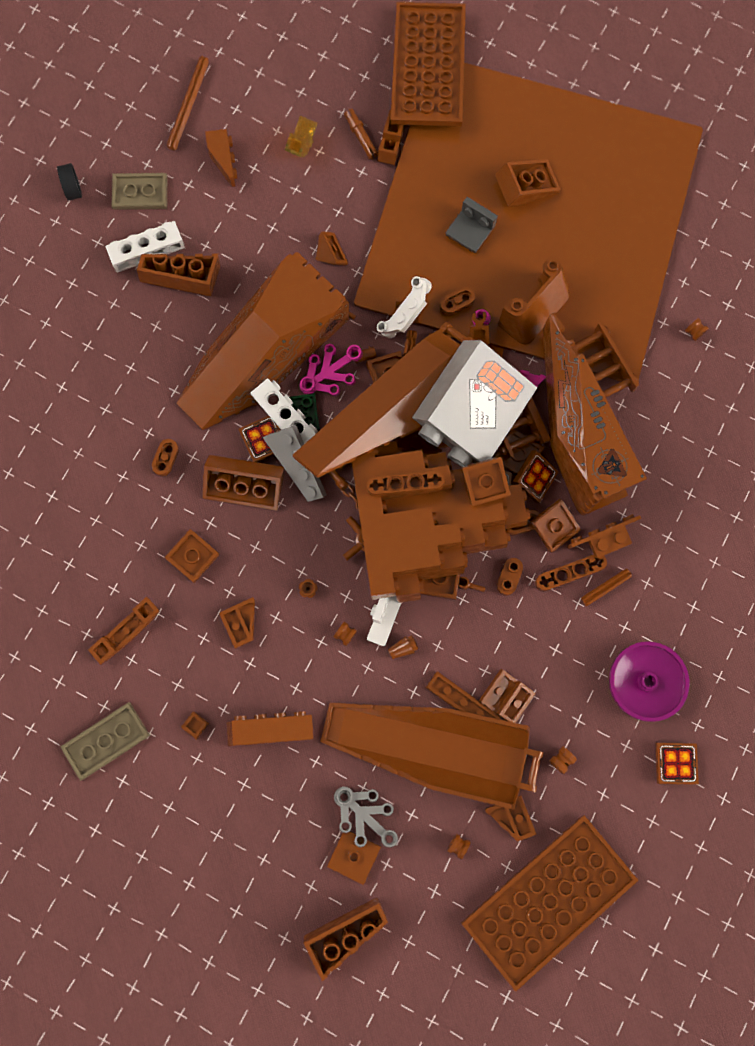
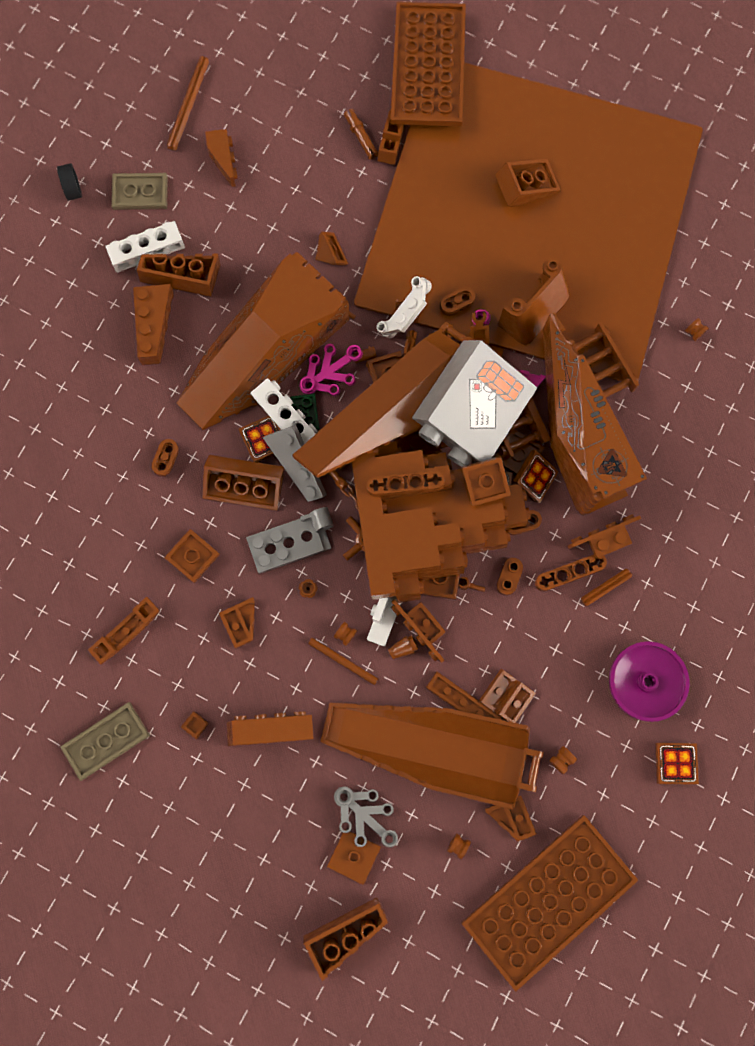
(152, 312): none -> dark orange wedge
(301, 140): clear yellow brick -> none
(315, 523): none -> light grey hinge
(343, 661): none -> dark orange bar
(423, 624): none -> dark orange bracket
(472, 225): dark grey bracket -> none
(555, 525): dark orange plate -> none

